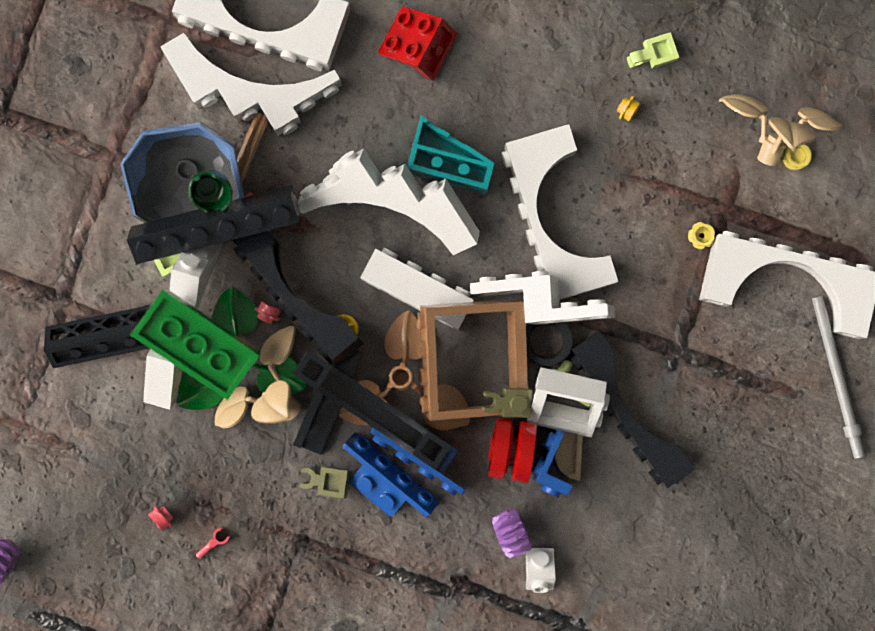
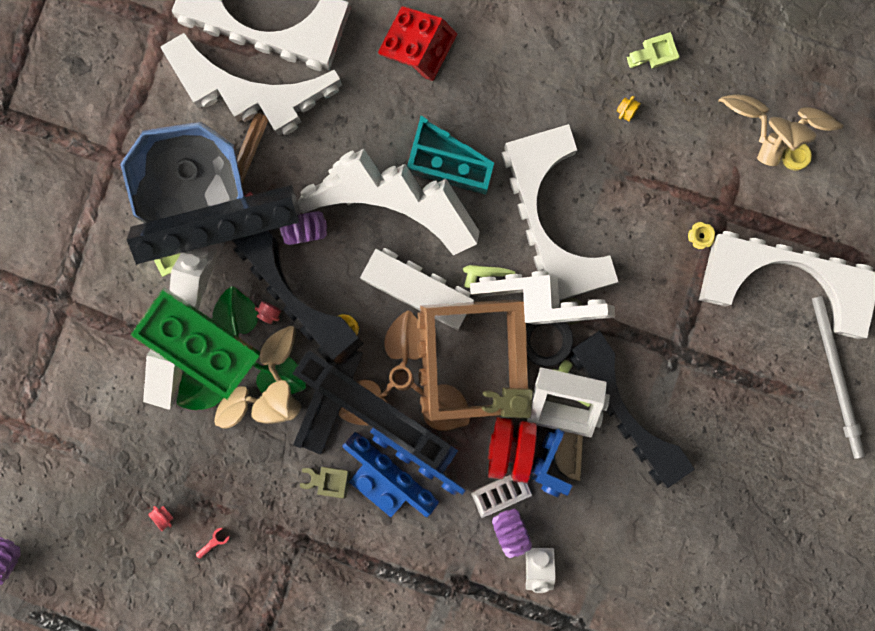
(97, 343): black fence -> none
(210, 191): dark green hair -> none
(310, 228): none -> medium lavender gear
(476, 494): none -> white slope
(483, 271): none -> yellowish green bar

